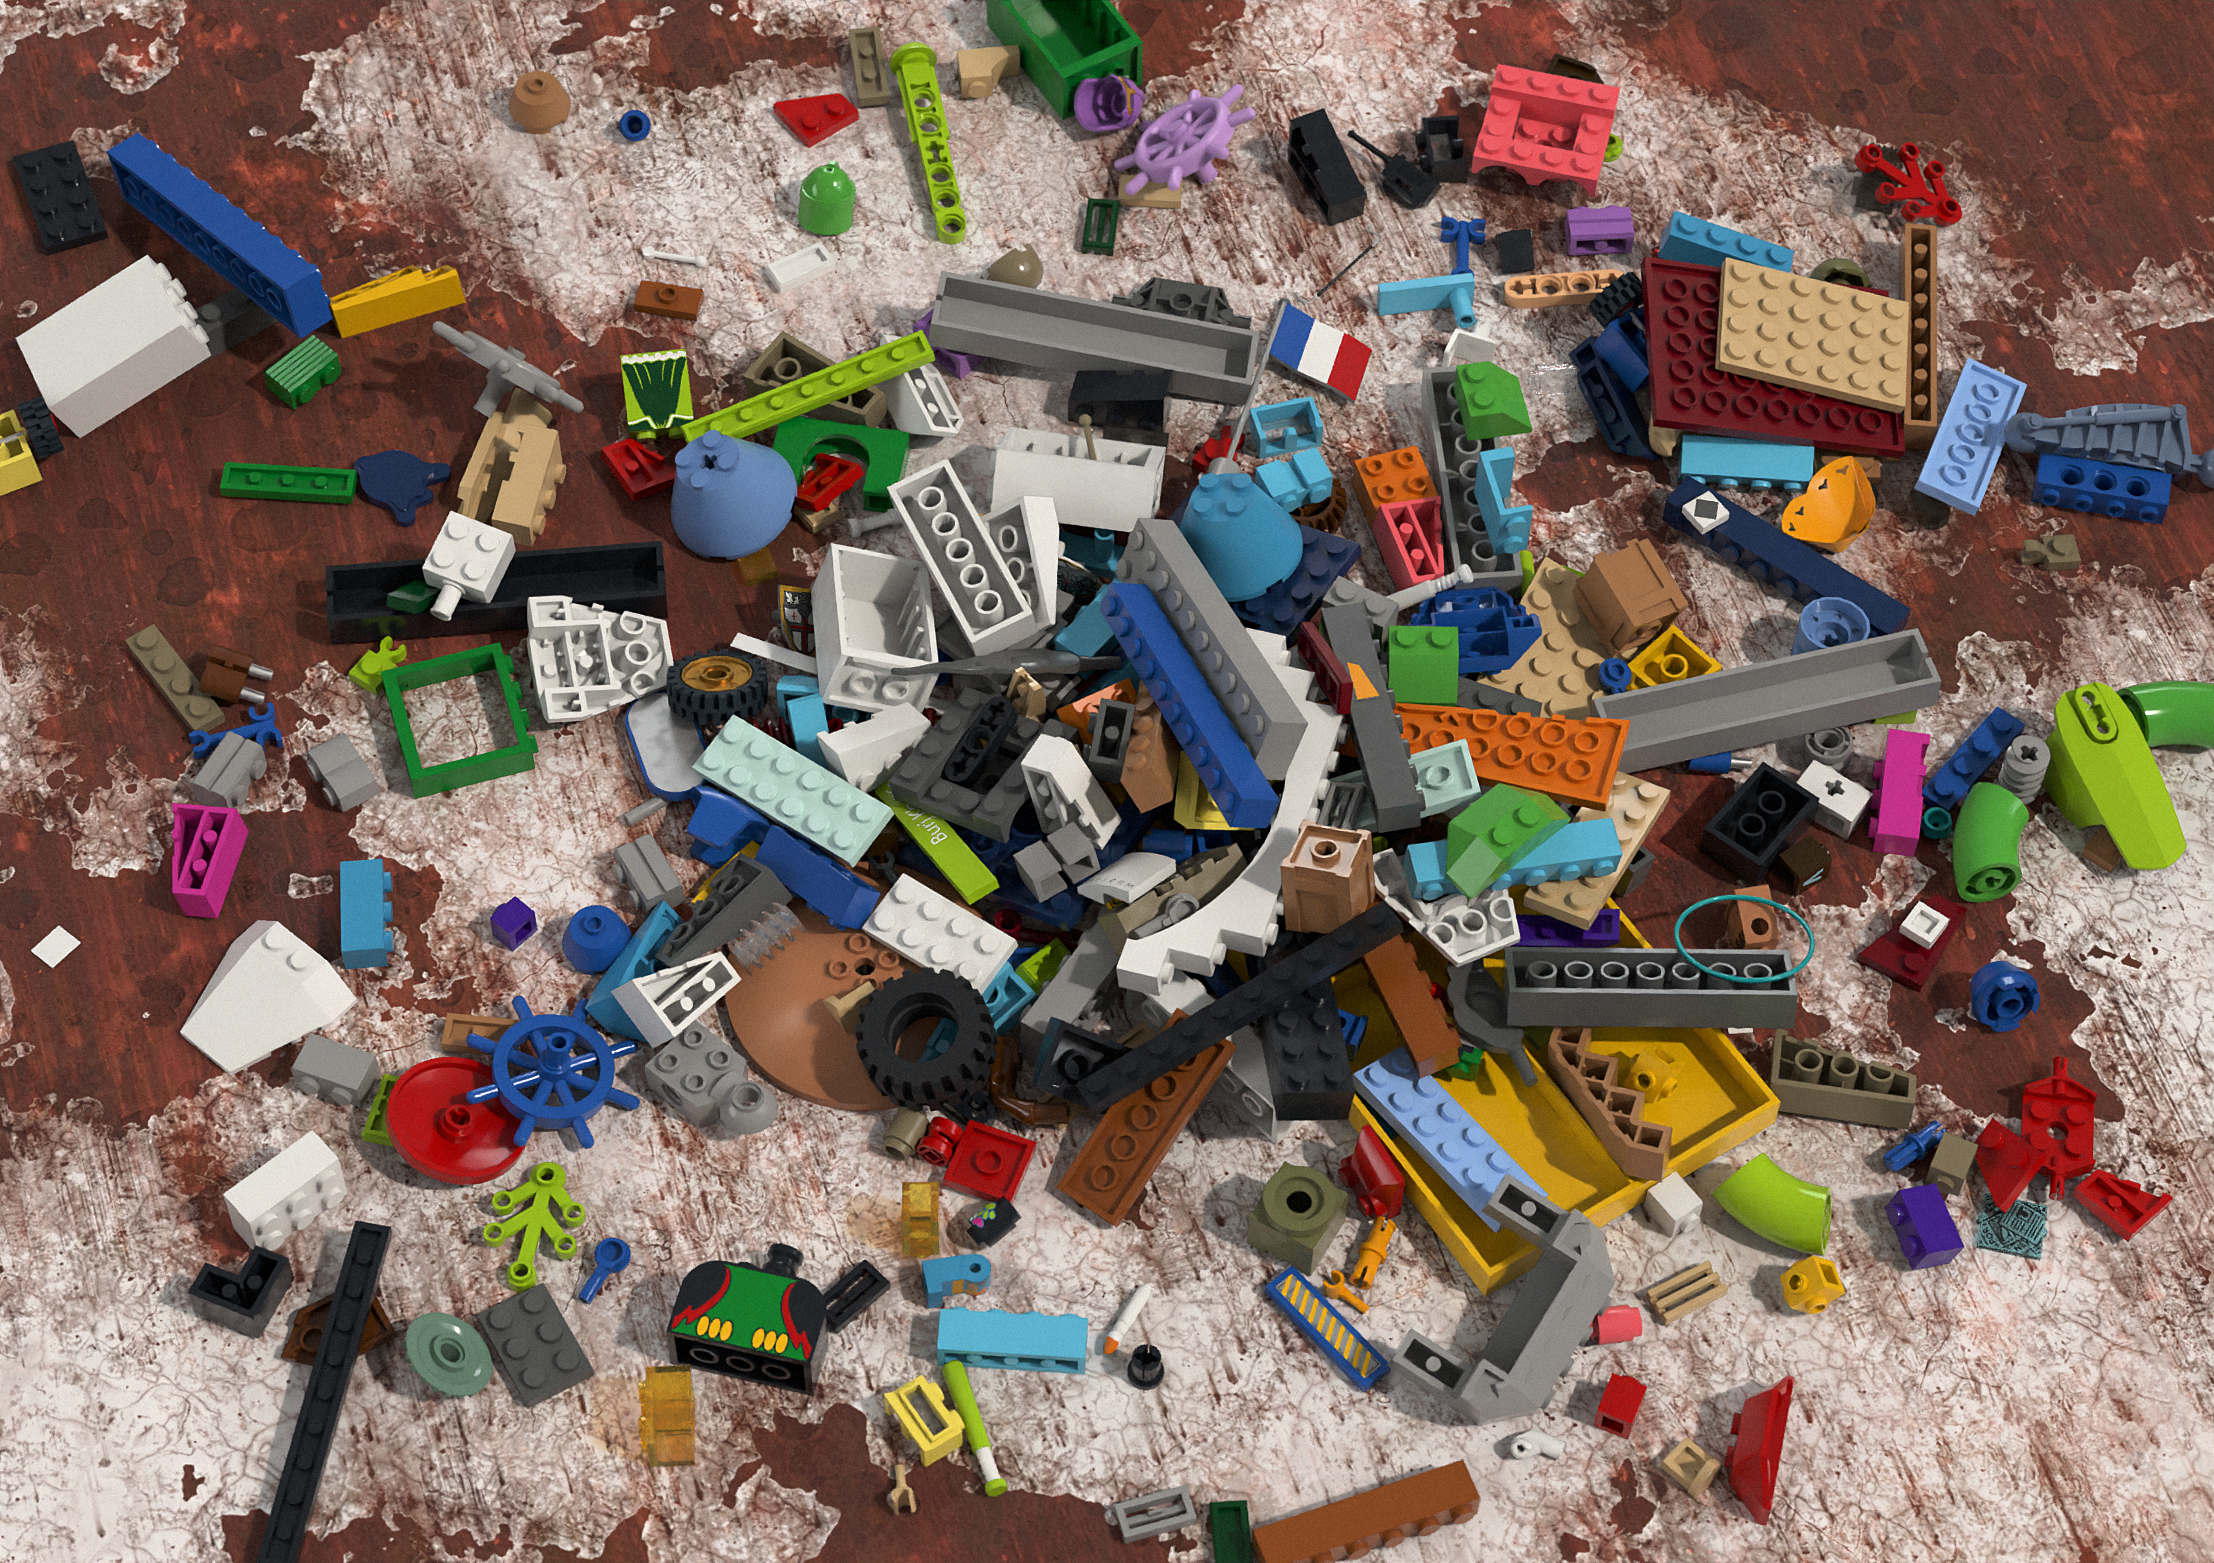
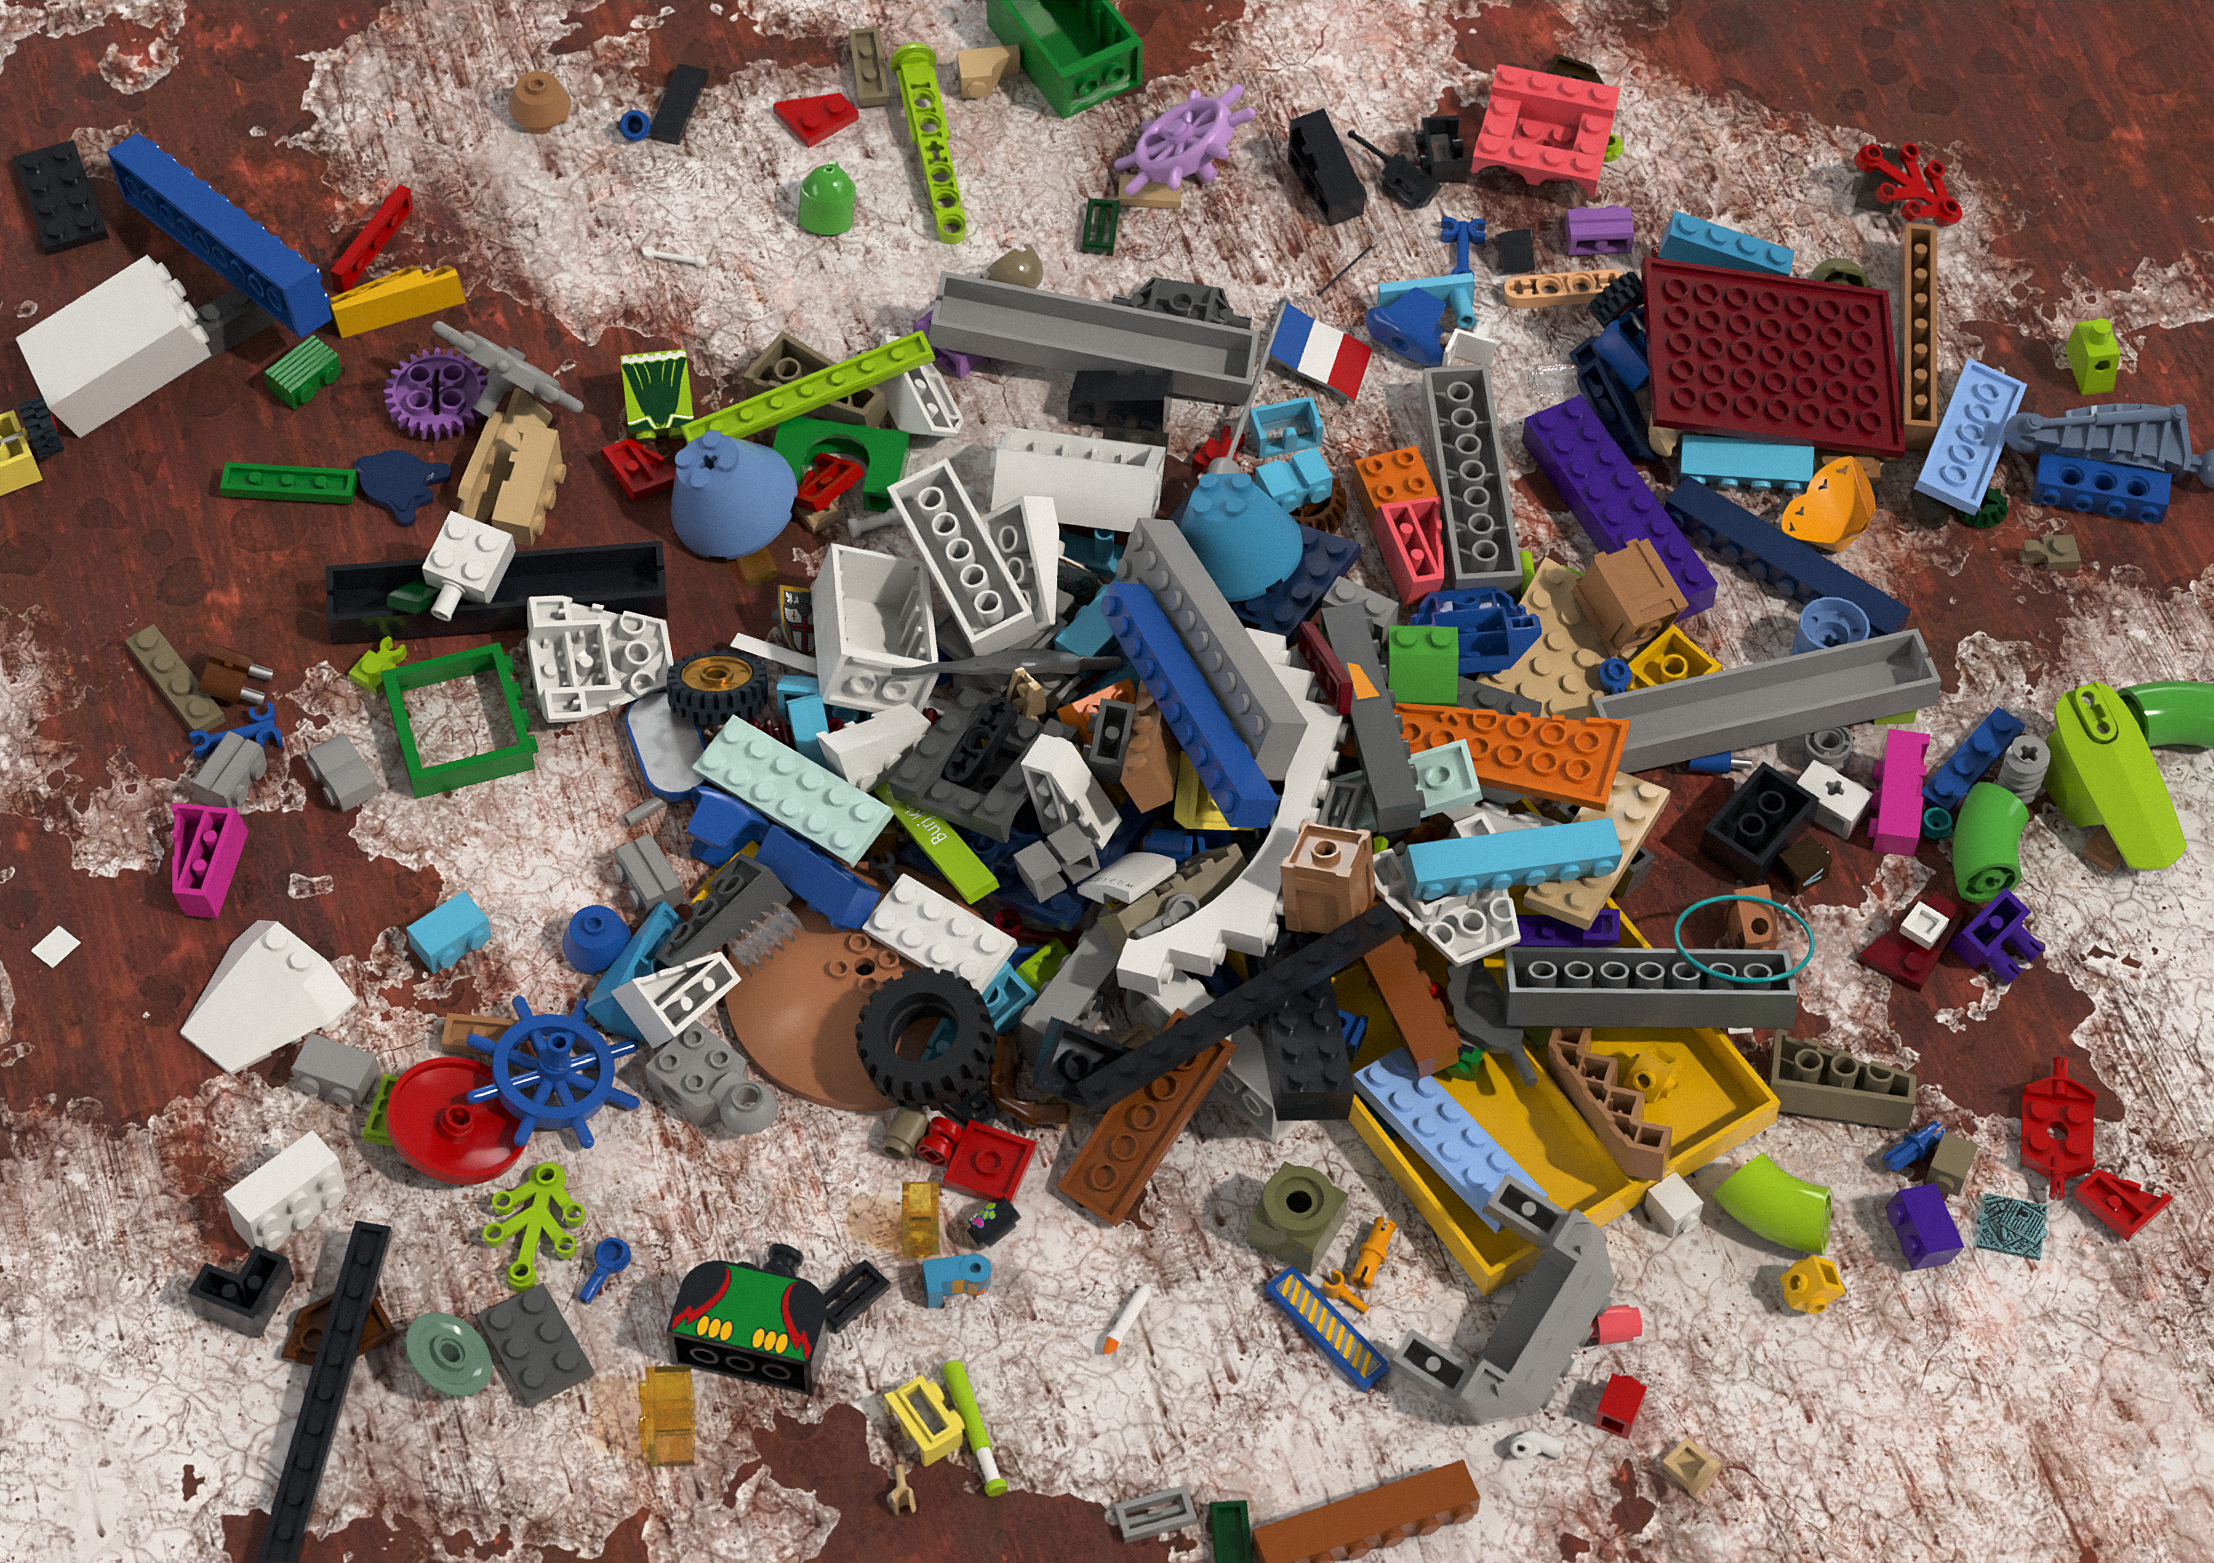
(365, 913): dark azure brick -> none
(372, 239): none -> red plate
(413, 392): none -> medium lavender gear
(449, 932): none -> medium azure brick
(513, 923): dark purple plate -> none
(668, 300): dark orange plate -> none
(678, 104): none -> black tile
(800, 267): white tile -> none
(848, 1008): tan tile -> none
(1013, 1340): medium azure brick -> none
(1085, 421): dark tan hinge -> none
(1108, 103): medium lavender helmet -> none
(1153, 1373): black bush -> none
(1373, 1177): red slope -> none
(1410, 327): none -> blue piece
(1428, 589): white piece -> none
(1490, 401): bright green slope -> none
(1498, 835): bright green wedge -> none
(1508, 527): medium azure panel -> none
(1611, 495): none -> dark purple brick
(1705, 512): white tile -> none
(1711, 1278): tan tile -> none
(1759, 1447): red wedge -> none
(1812, 335): tan plate -> none
(1992, 514): none -> dark green gear
(1996, 923): none -> dark purple brick
(2003, 995): blue cone -> none
(2006, 1163): red wing -> none
(2093, 345): none -> lime torso

